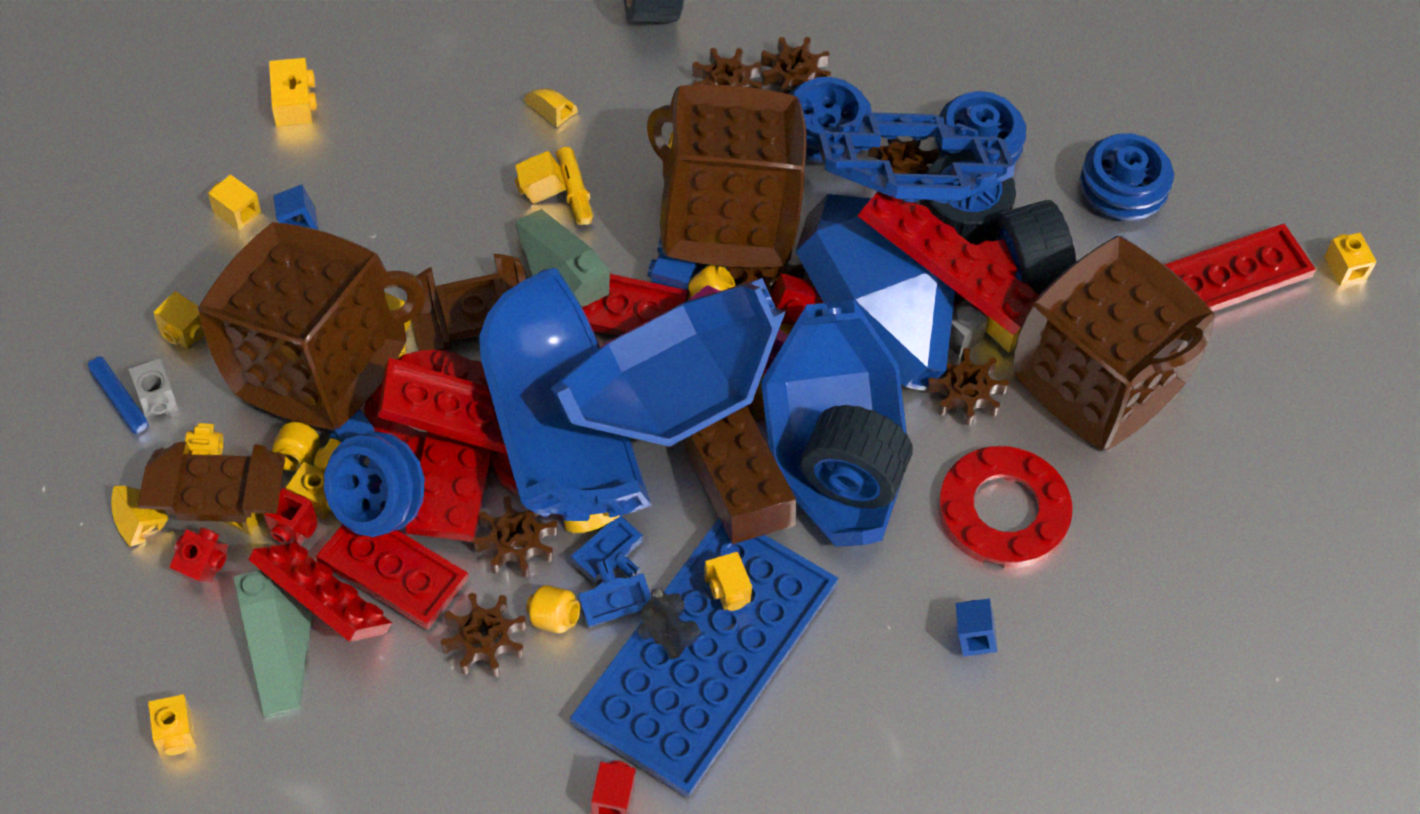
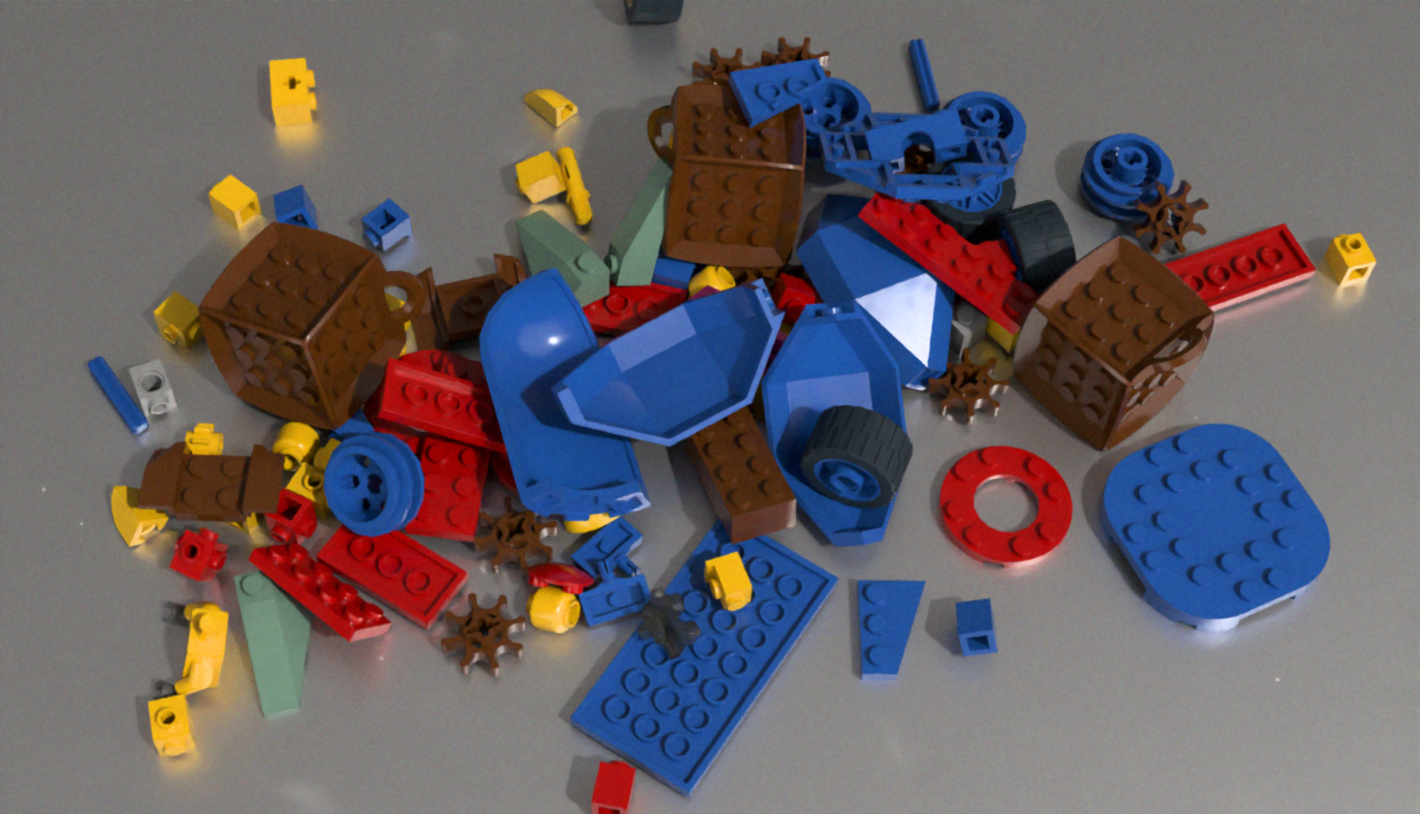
(202, 649): none -> yellow torso
(386, 225): none -> blue brick
(566, 575): none -> red dish
(639, 236): none -> sand green wedge
(776, 88): none -> blue wing
(885, 624): none -> blue wing
(924, 75): none -> blue axle
(939, 132): none -> blue arch
(1180, 218): none -> reddish brown gear
(1214, 525): none -> blue plate

